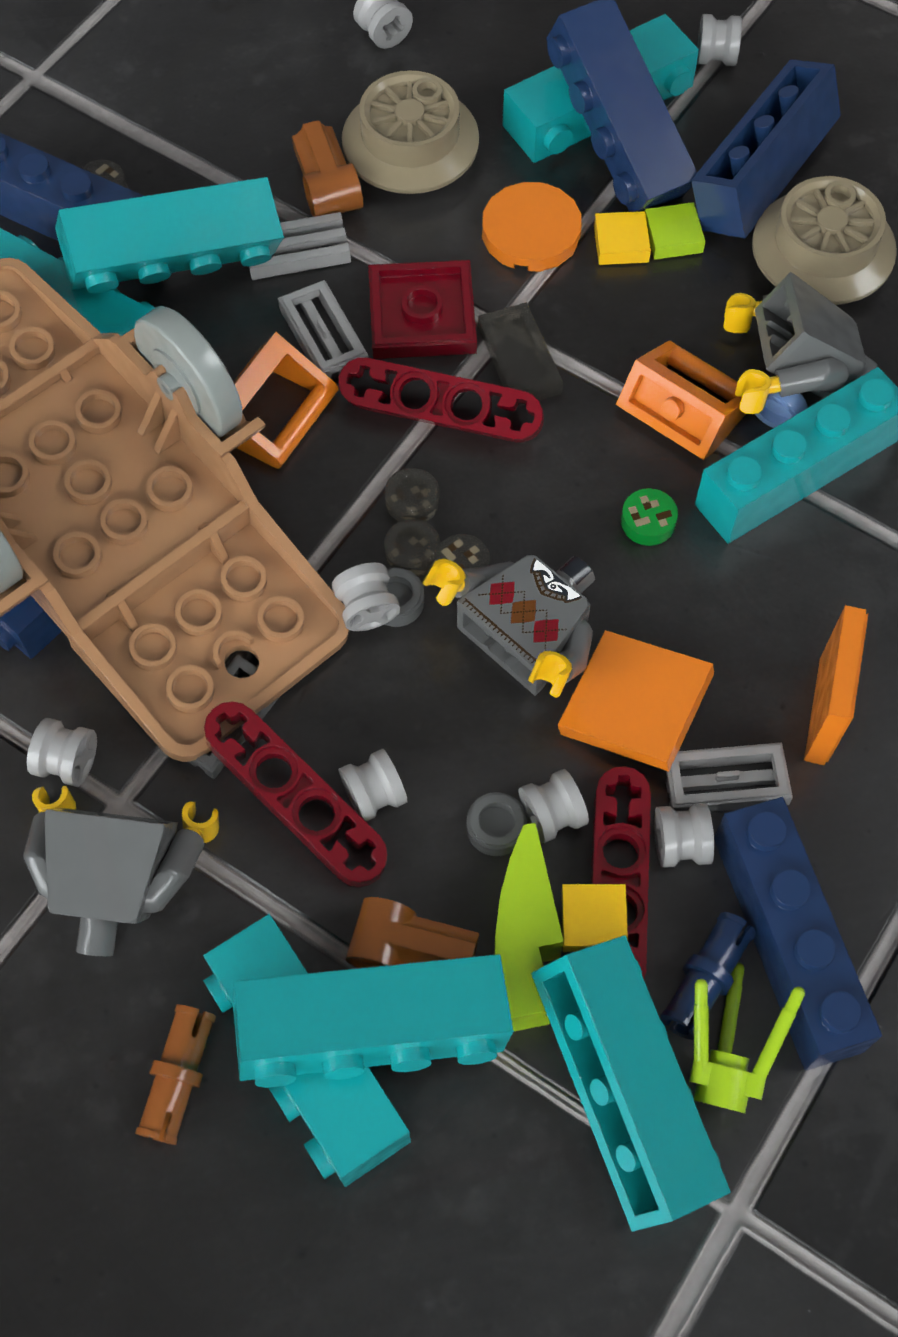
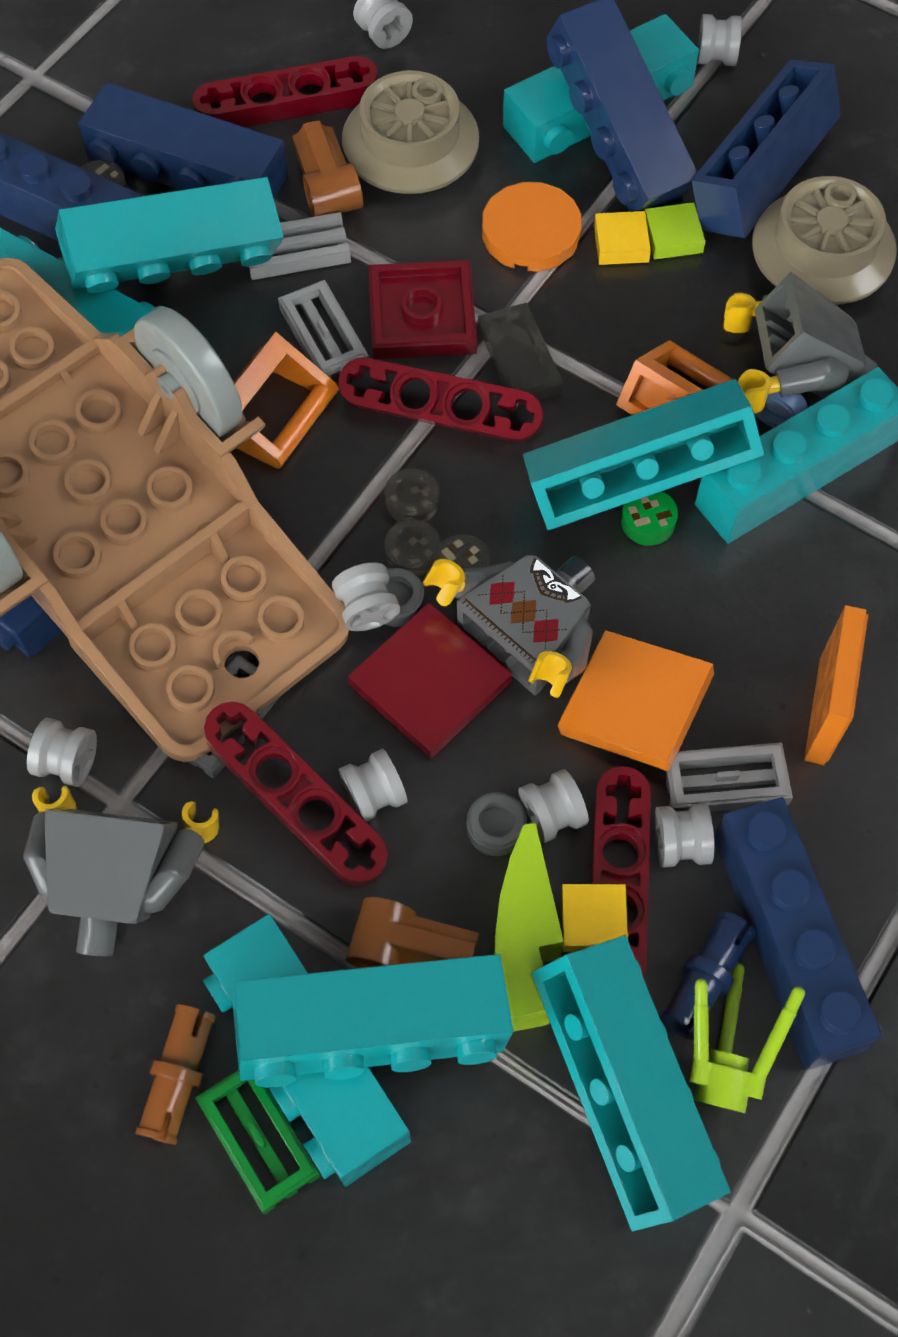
(176, 143): none -> dark blue brick
(284, 86): none -> dark red beam
(287, 1185): none -> green tile
(430, 680): none -> dark red tile
(643, 454): none -> teal brick

